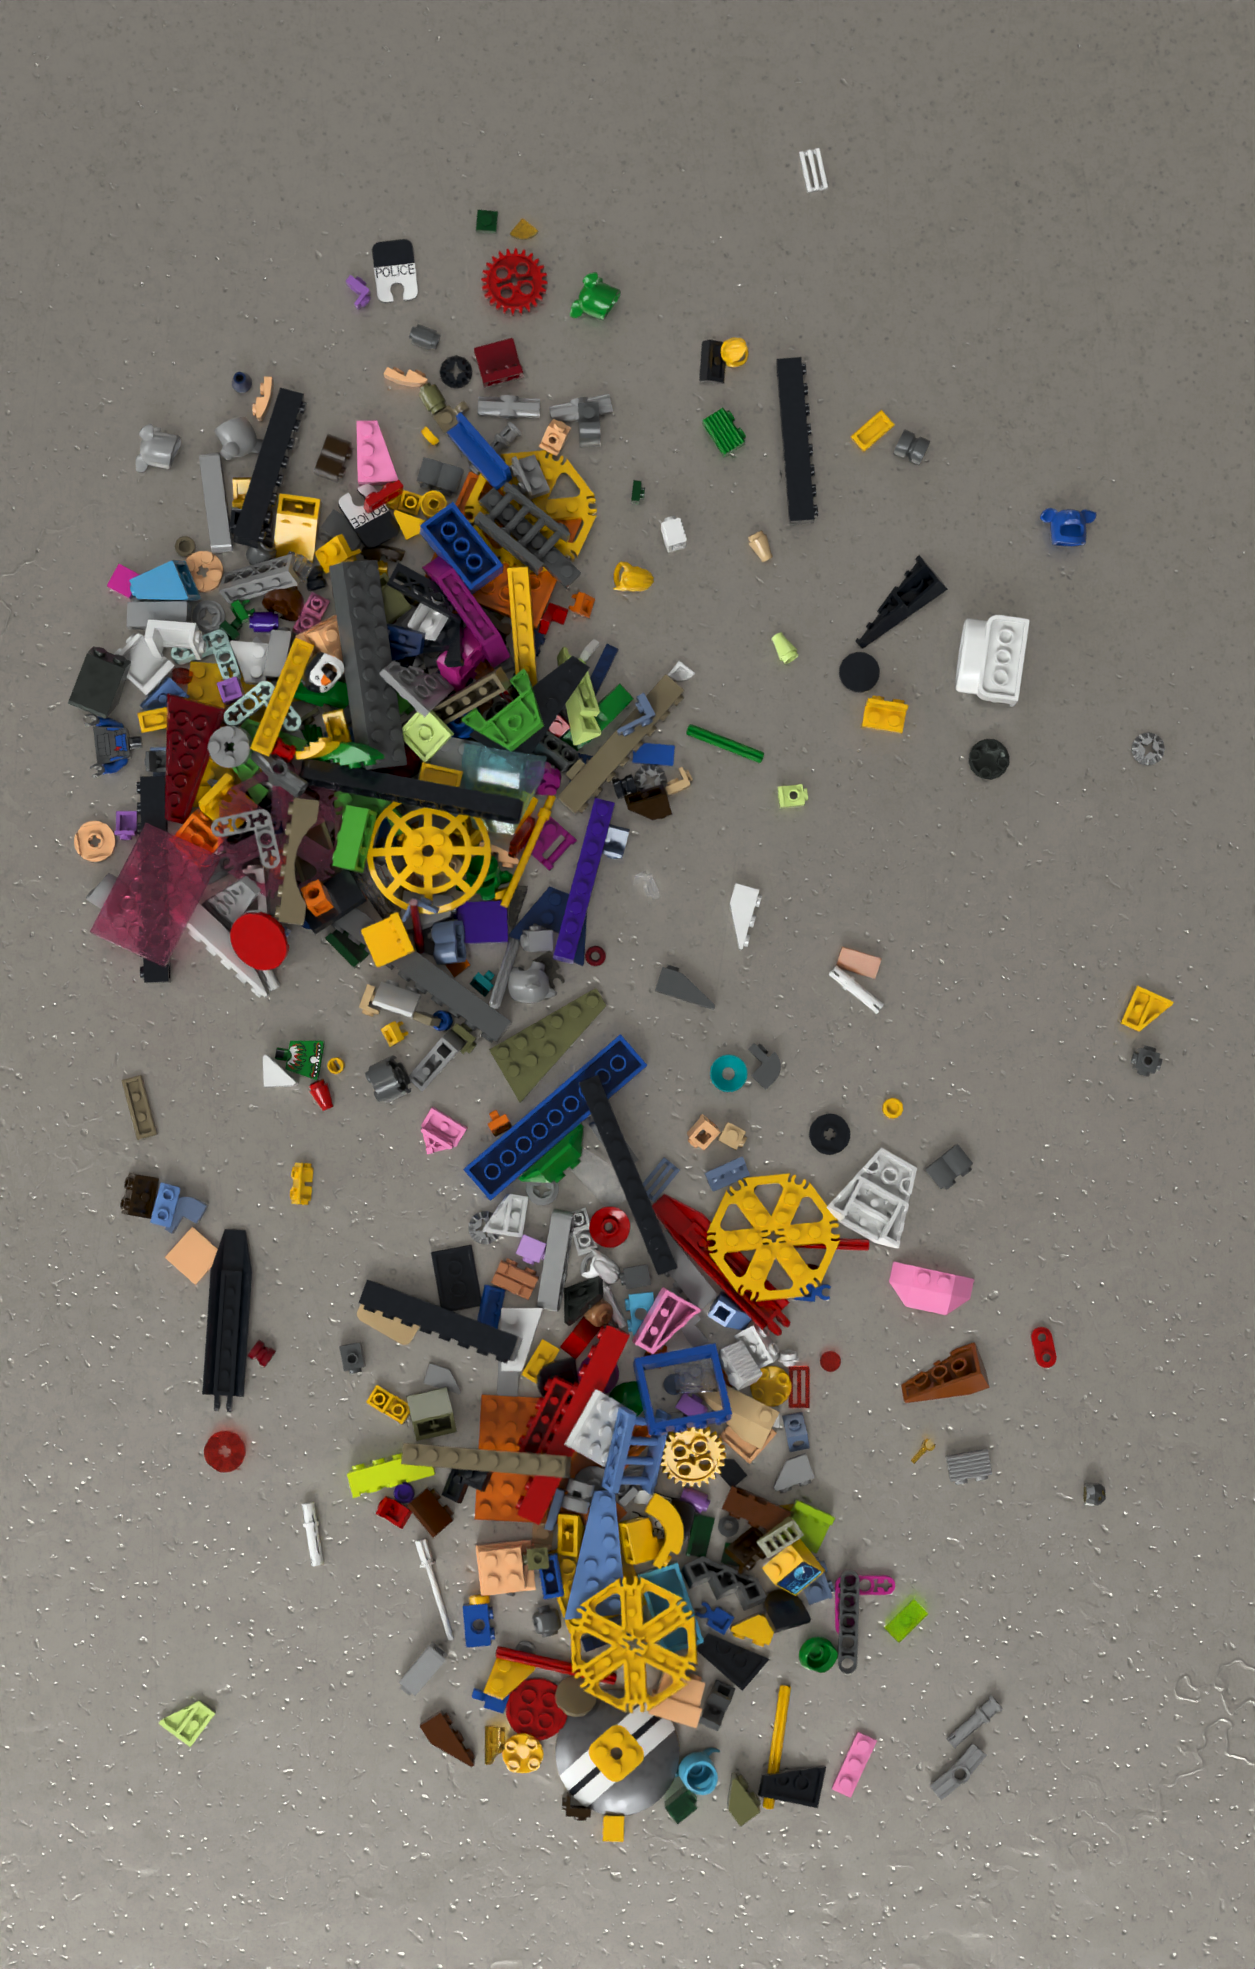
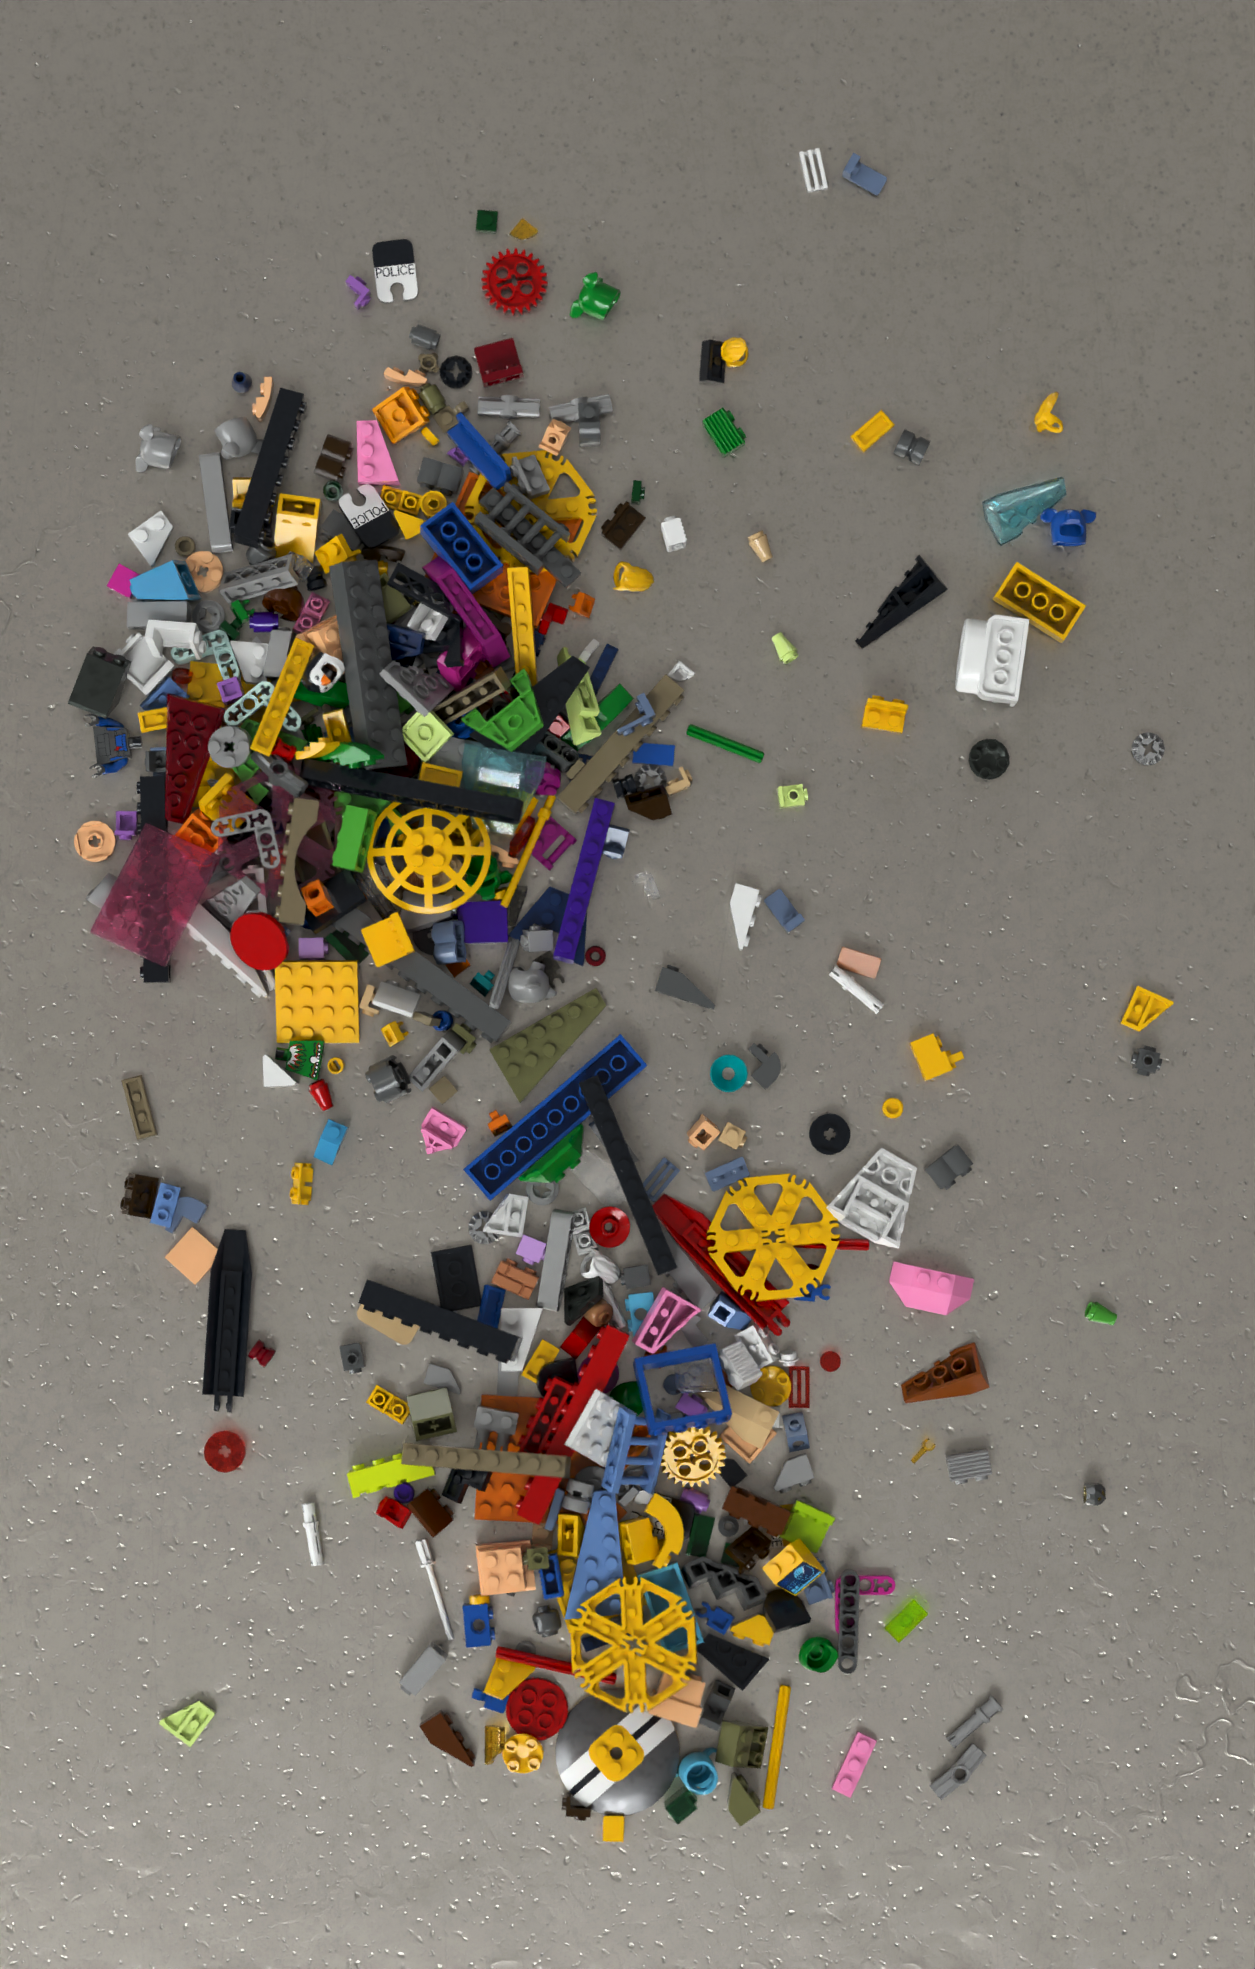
(151, 536): none -> white wing
(313, 948): none -> lavender brick
(317, 1001): none -> yellow plate
(330, 1141): none -> dark azure slope
(333, 496): none -> dark green plate
(388, 493): red plate -> none
(401, 414): none -> light orange plate
(417, 926): dark red bar -> none
(424, 358): none -> dark tan plate
(424, 903): sand blue bracket -> none
(443, 1090): none -> dark tan tile
(457, 455): none -> medium lavender tile
(497, 1420): none -> light grey brick
(573, 1698): dark tan tile -> none
(622, 525): none -> dark brown bracket
(741, 1744): none -> olive slope
(784, 910): none -> sand blue bracket
(791, 1538): olive slope -> none
(794, 1786): black wing -> none
(795, 440): black brick -> none
(859, 672): black tile -> none
(863, 175): none -> sand blue bracket
(931, 1059): none -> yellow hinge
(1015, 509): none -> clear light blue wedge
(1039, 601): none -> yellow brick
(1043, 1347): red plate -> none
(1044, 415): none -> yellow piece
(1098, 1313): none -> bright green cone

